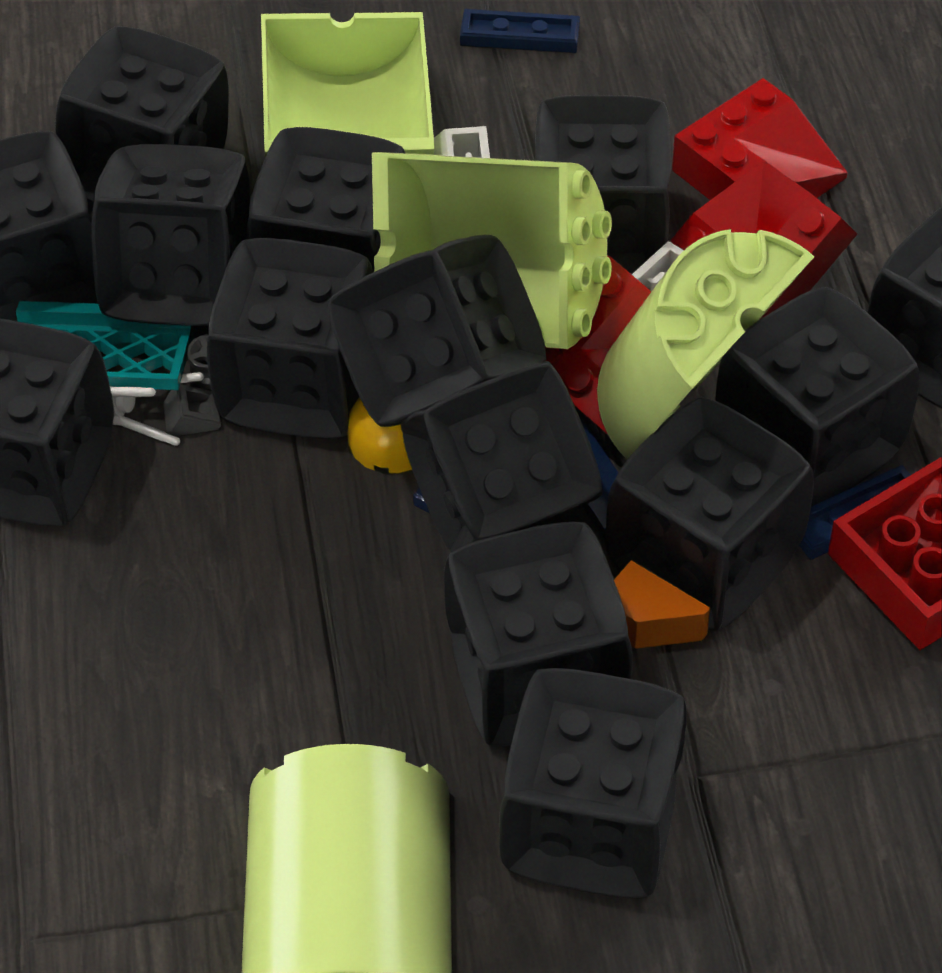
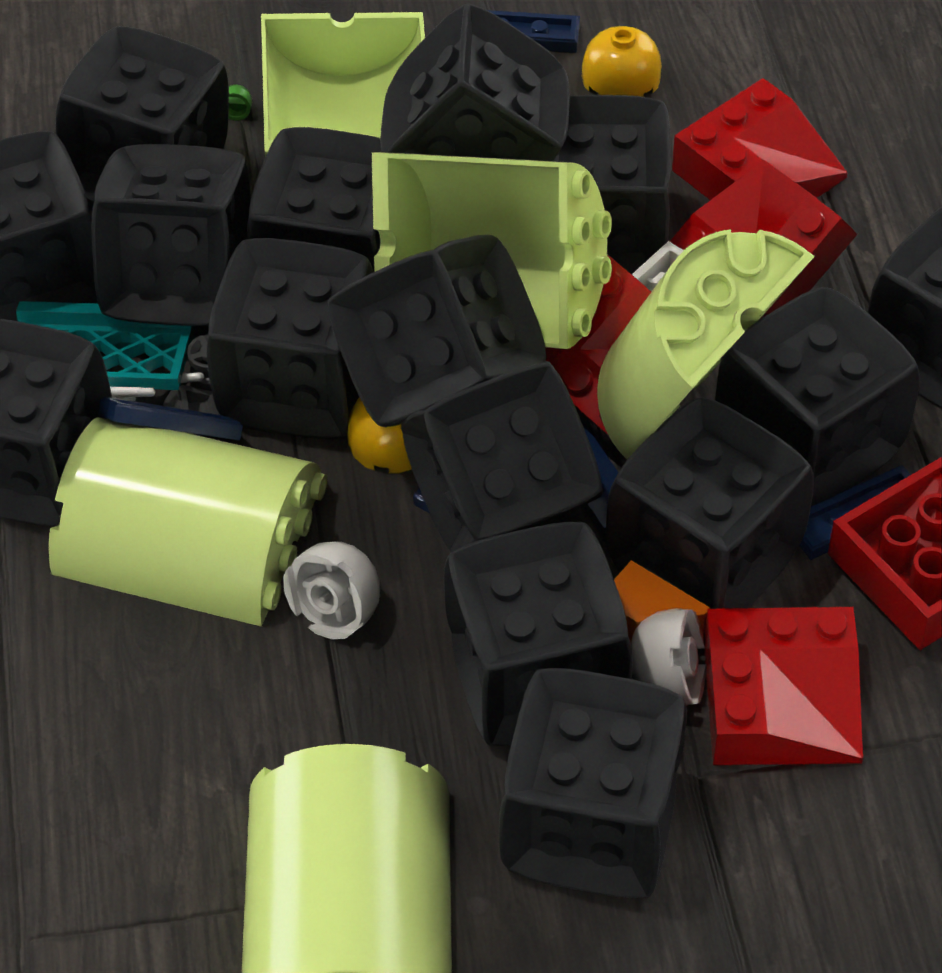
(169, 418): none -> dark blue tile
(182, 518): none -> yellowish green cylinder
(239, 102): none -> bright green hinge
(333, 588): none -> white cylinder
(477, 93): none -> black piece
(621, 62): none -> yellow cylinder
(668, 654): none -> white cylinder
(783, 685): none -> red slope

